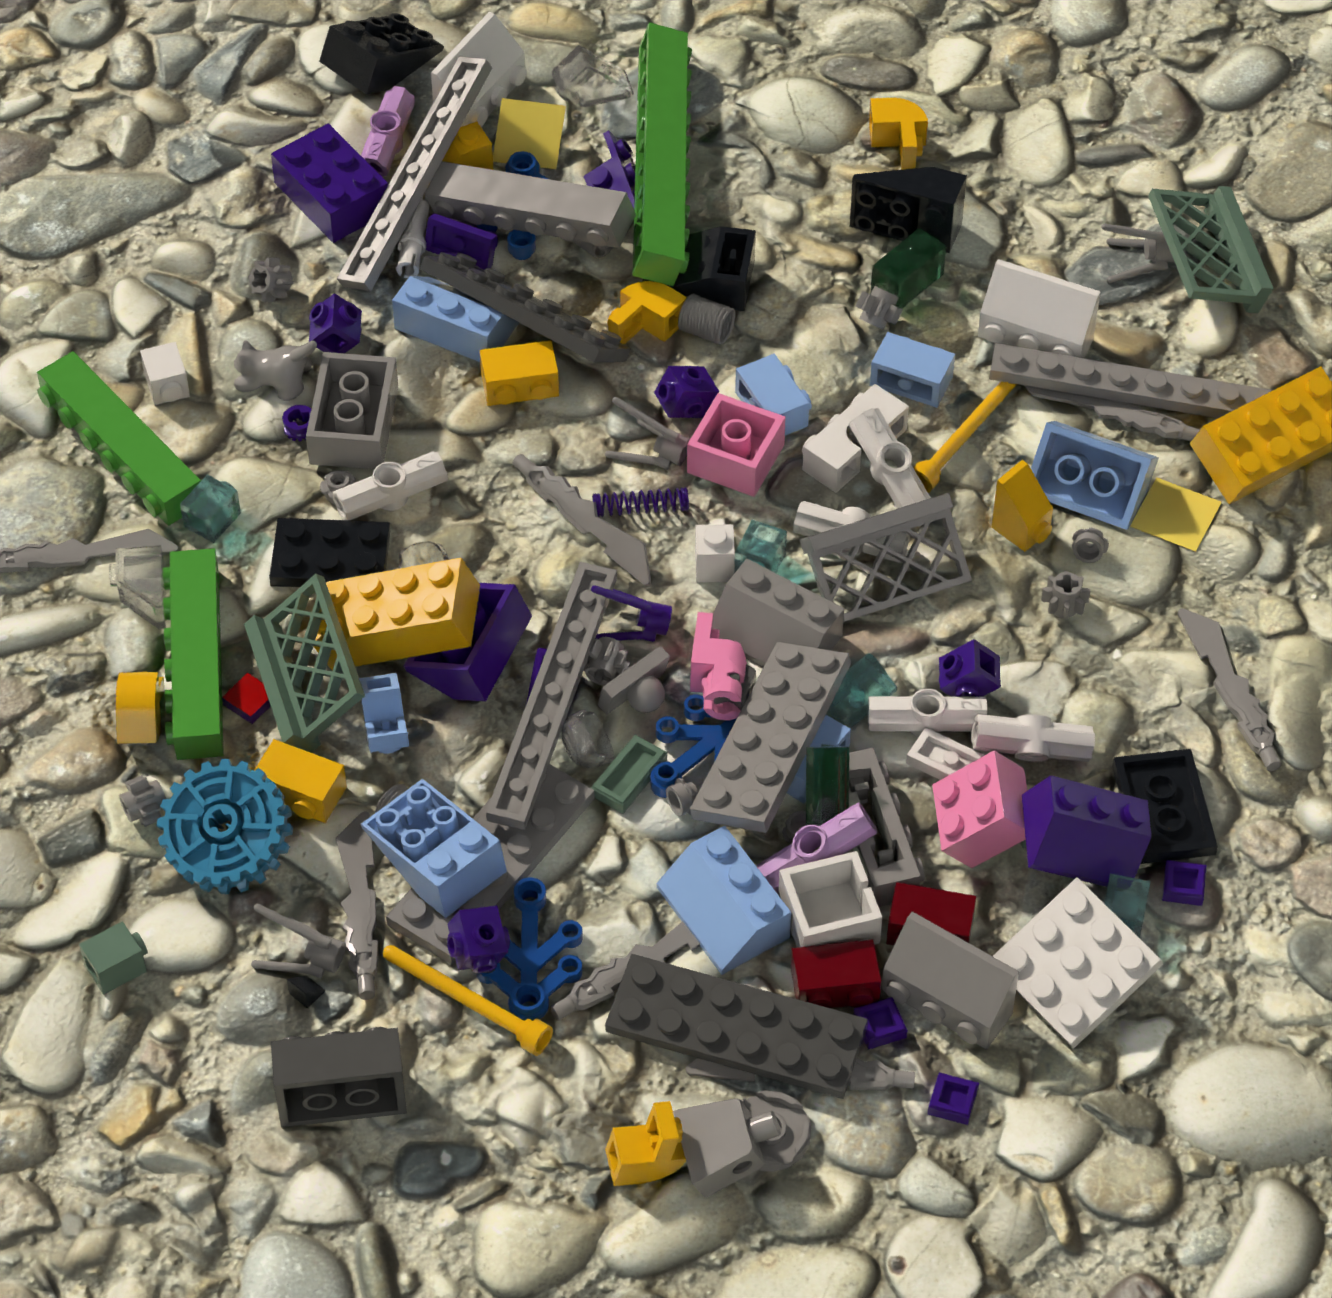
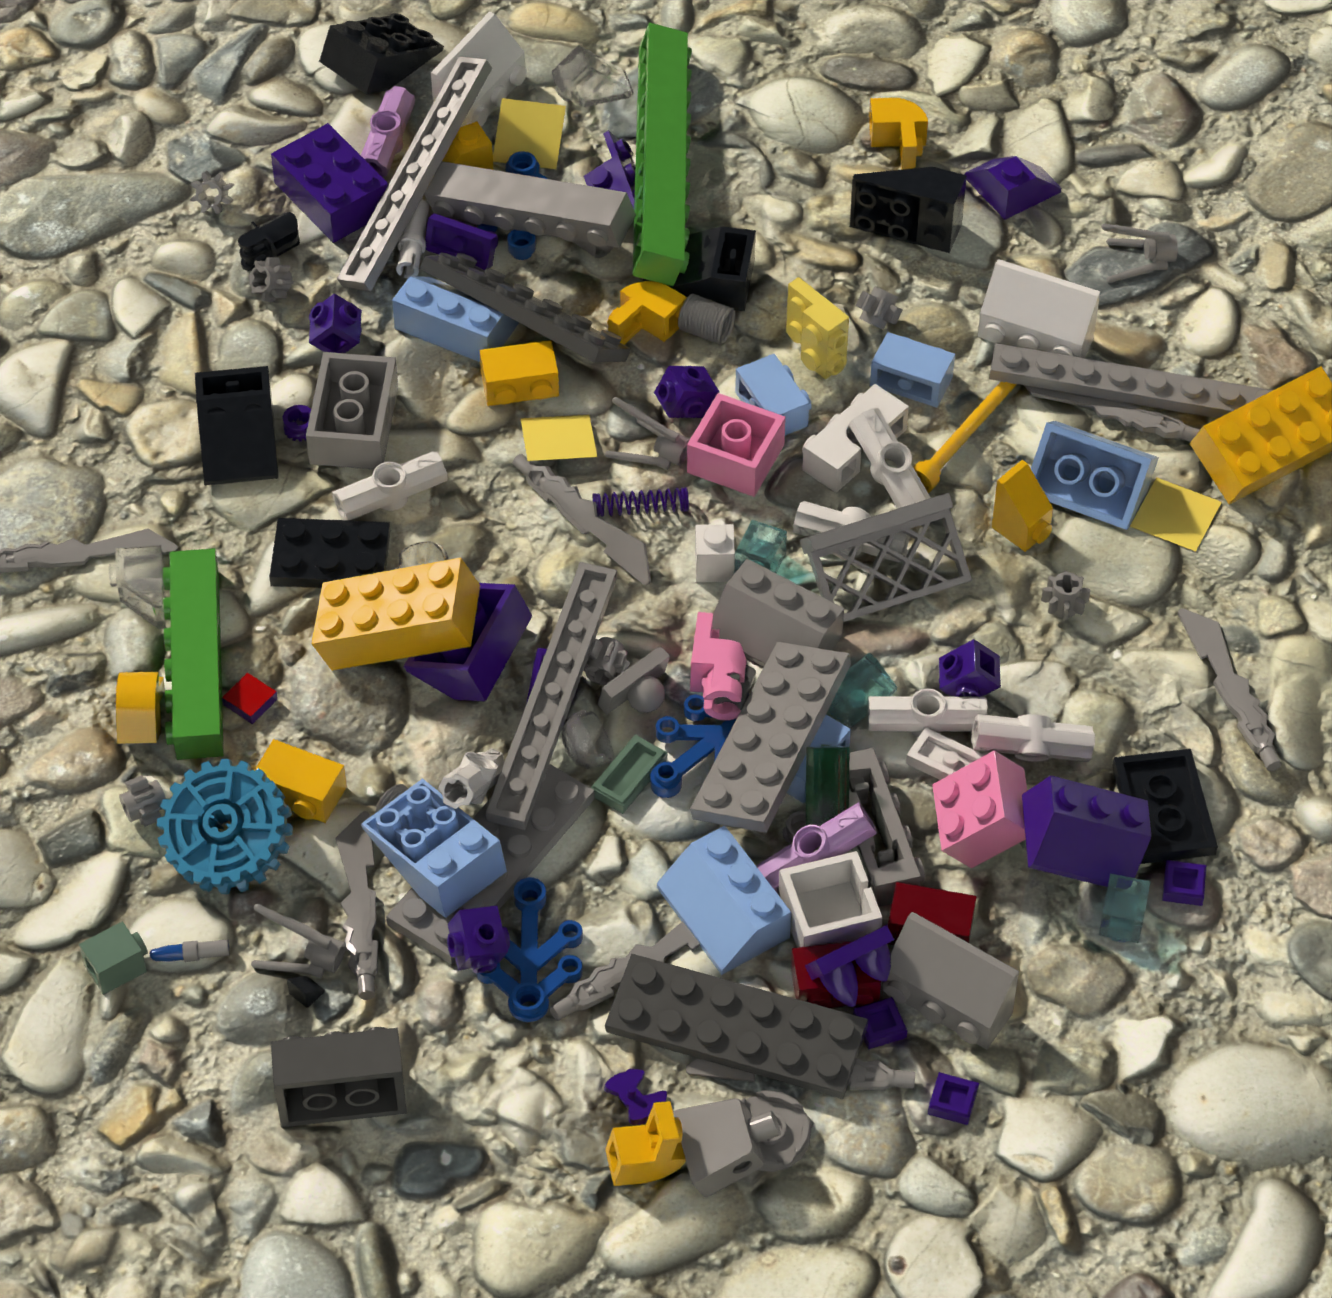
(117, 436): bright green brick -> none
(165, 373): white brick -> none
(191, 951): none -> light grey piece
(210, 508): clear light blue brick -> none
(211, 201): none -> light grey gear
(236, 425): none -> black slope
(268, 240): none -> black arm
(274, 367): light grey animal -> none
(284, 678): sand green fence -> none
(334, 481): light grey plate -> none
(383, 714): light blue brick -> none
(472, 778): none -> white piece
(532, 1035): yellow piece -> none
(558, 437): none -> light yellow sticker
(625, 1087): none -> dark purple piece
(651, 616): dark purple plant -> none
(681, 796): light grey plate -> none
(818, 328): none -> light yellow plate
(839, 973): none -> dark purple tile
(910, 267): clear green brick -> none
(1012, 184): none -> dark purple slope
(1077, 962): white plate -> none
(1089, 552): light grey plate -> none
(1231, 242): sand green fence -> none

